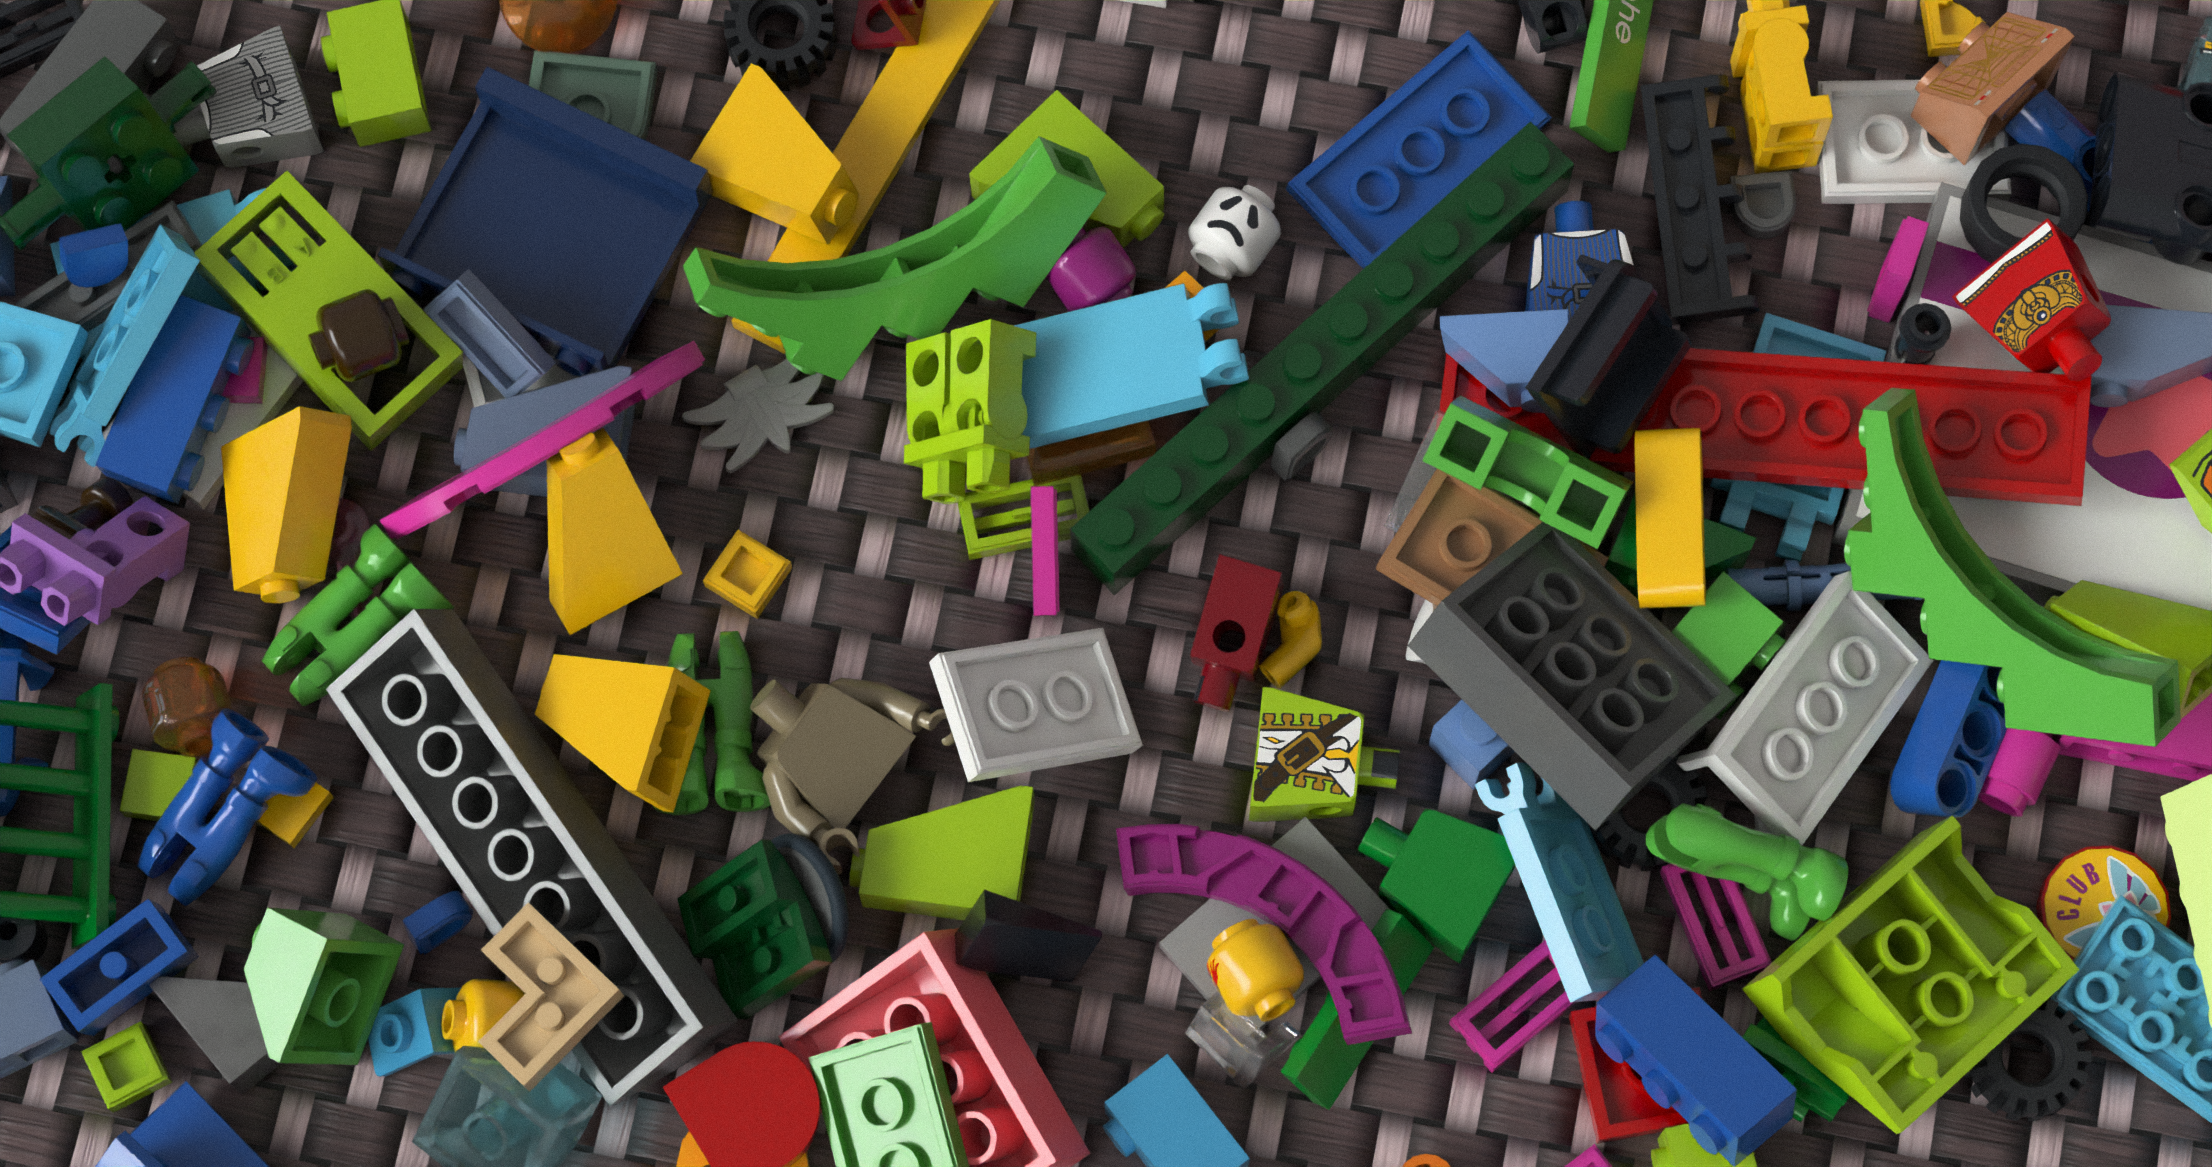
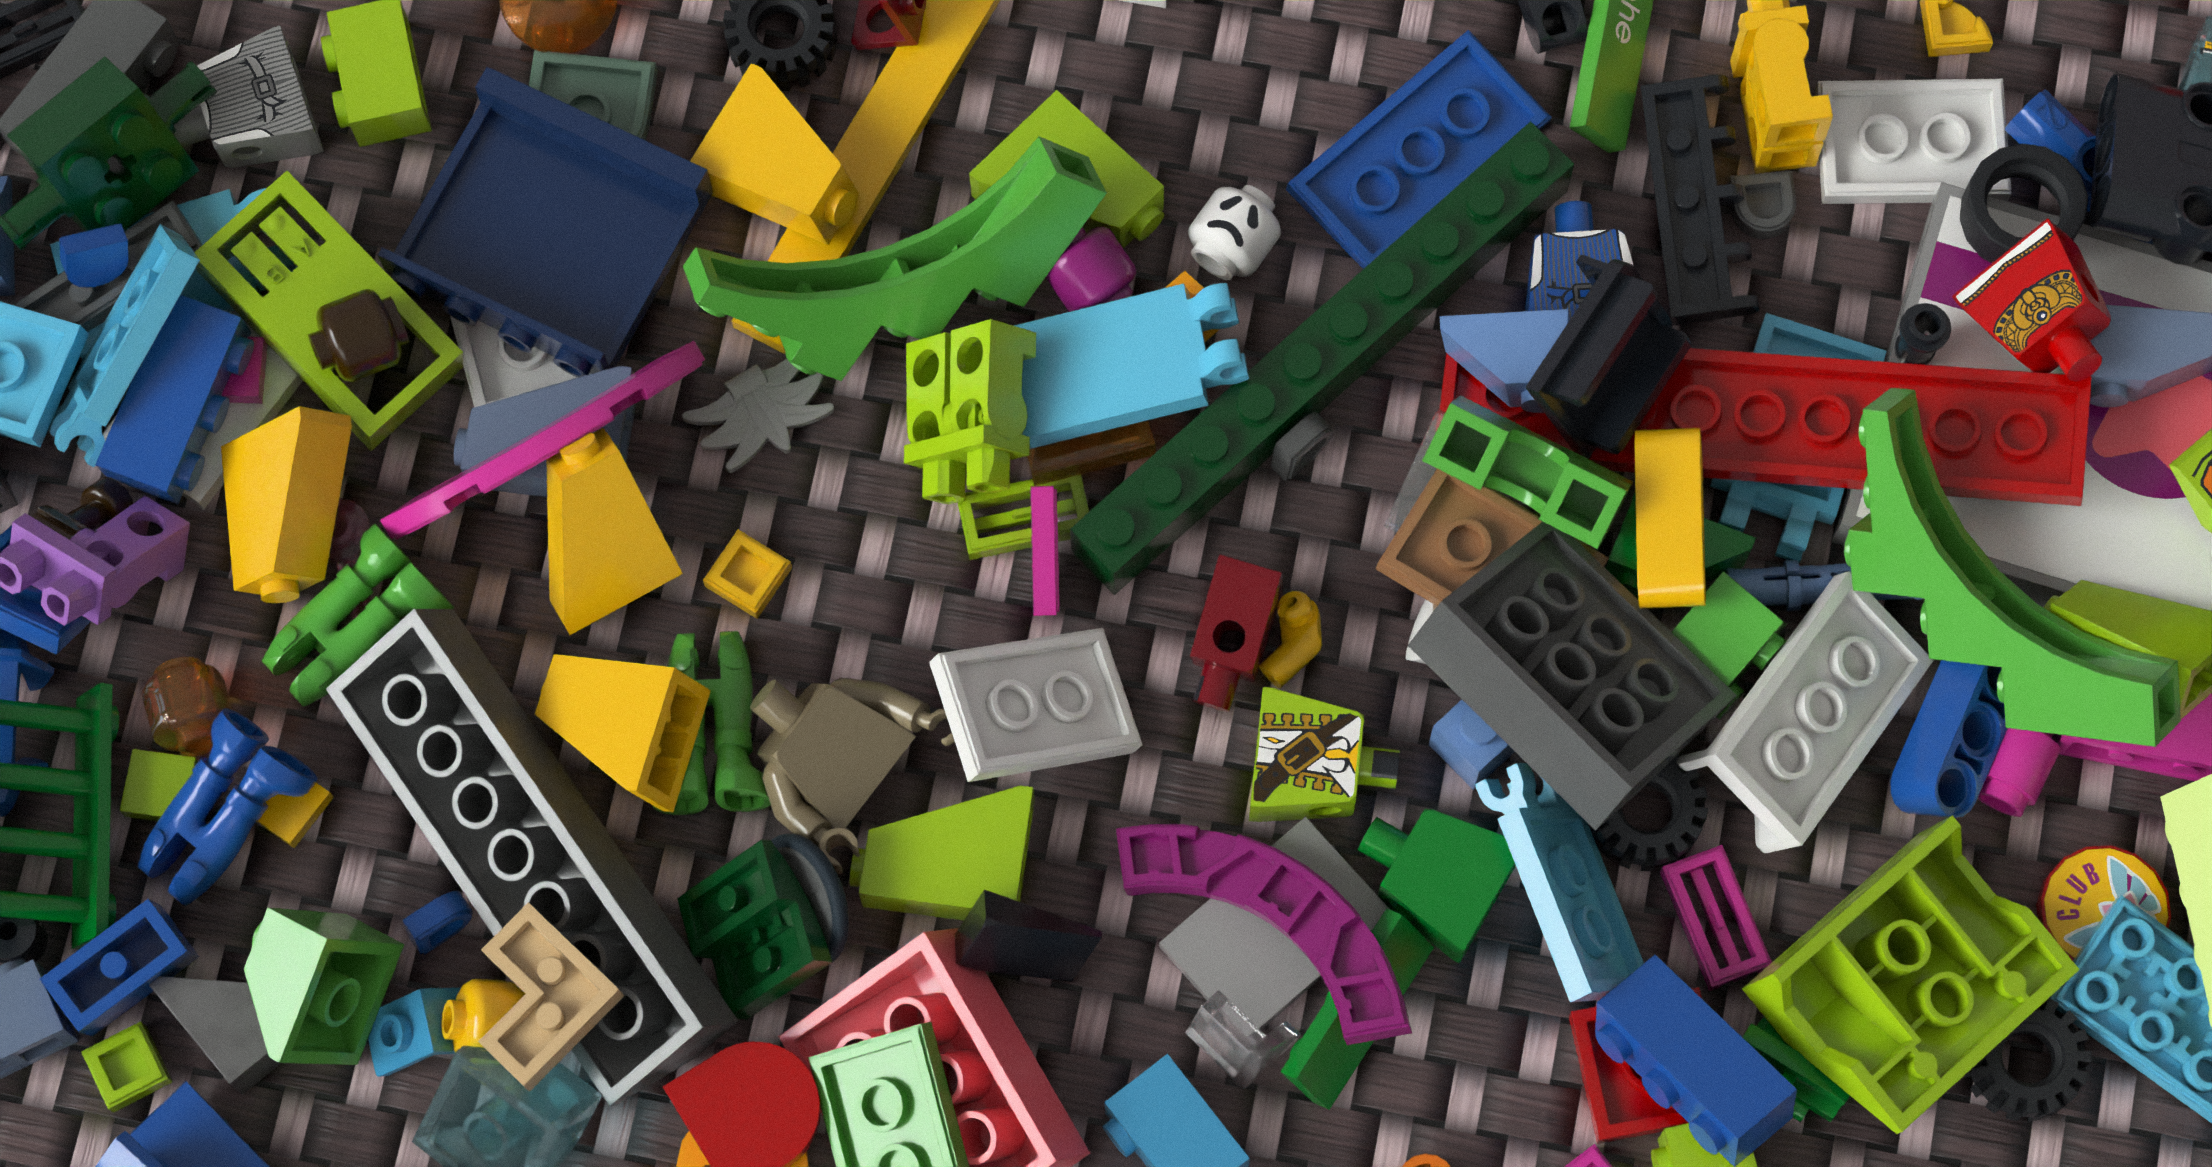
(489, 335): sand blue tile -> none
(1255, 970): yellow head -> none
(1479, 1039): dark pink tile -> none
(1798, 878): bright green piece -> none
(1897, 268): dark pink tile -> none
(1989, 82): nougat slope -> none

